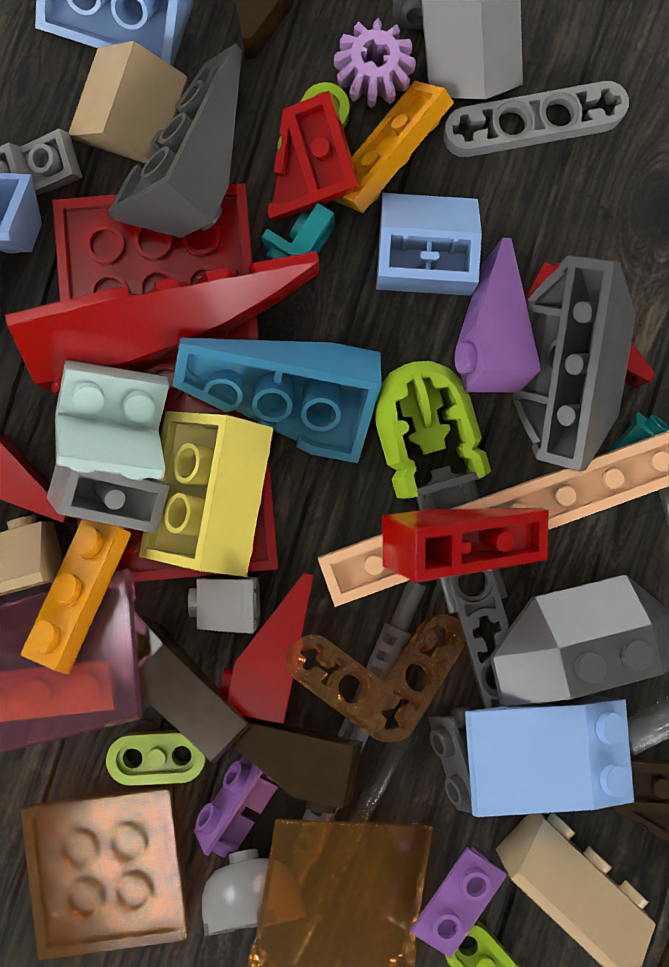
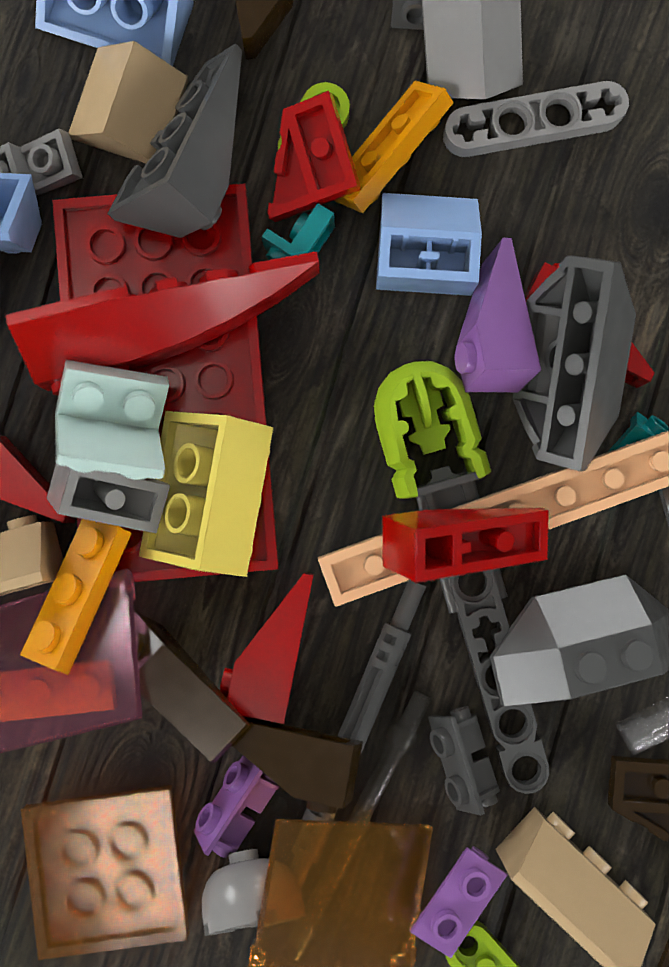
(158, 759): lime plate -> none
(226, 604): light grey slope -> none
(301, 389): dark azure wedge -> none
(376, 693): clear orange beam -> none
(381, 48): lavender gear -> none
(549, 757): light blue slope -> none

